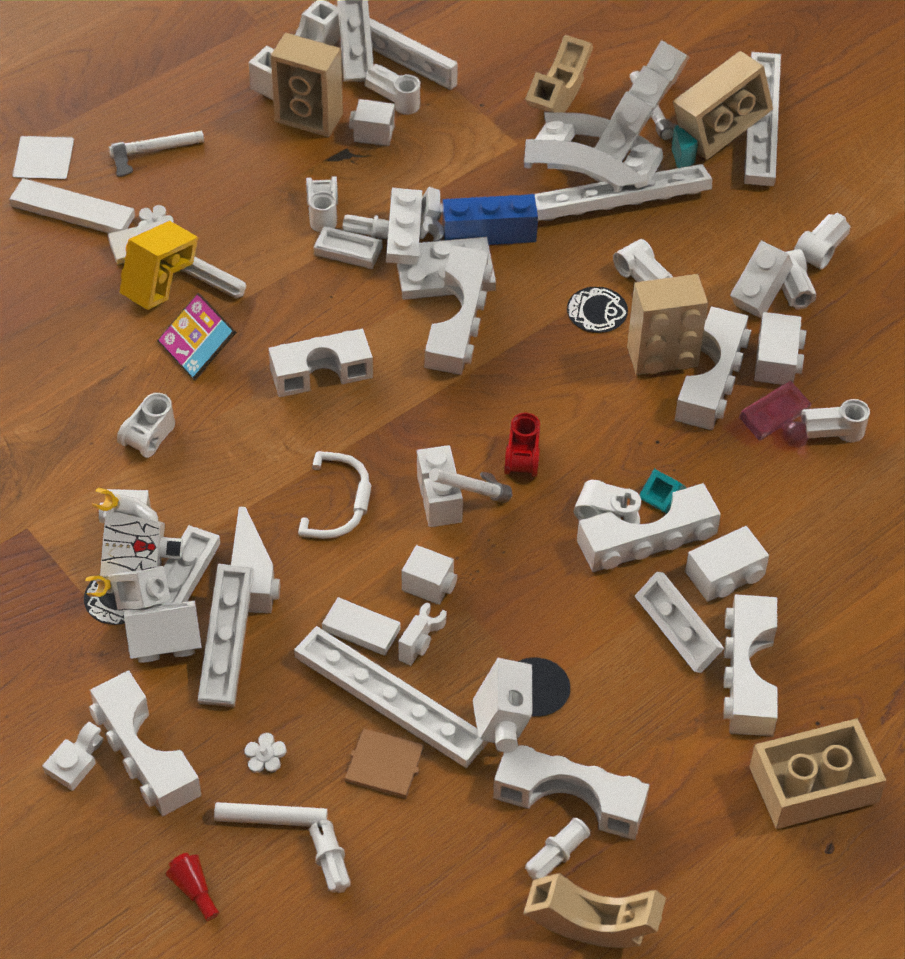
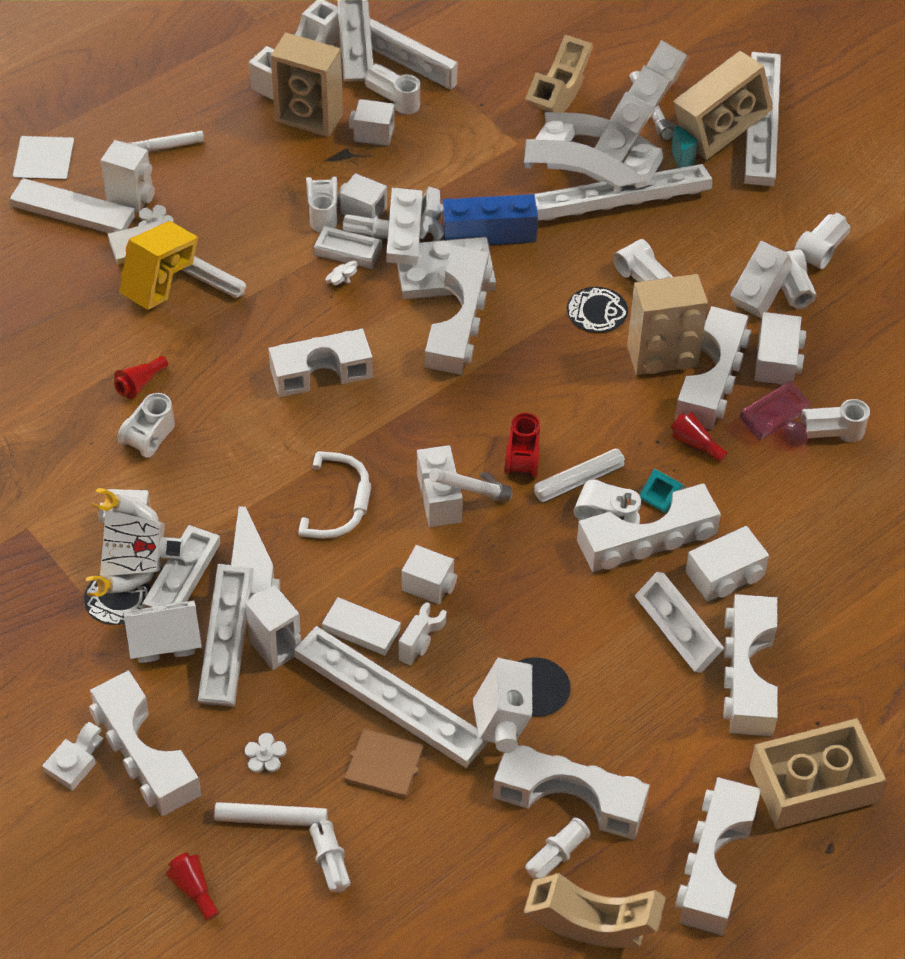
(127, 175): none -> white piece
(133, 379): none -> red cone
(140, 588): white bracket -> none
(196, 336): piece -> none
(273, 626): none -> white piece
(342, 273): none -> white plant
(363, 197): none -> white brick
(579, 475): none -> white axle
(691, 432): none -> red cone
(709, 893): none -> white arch

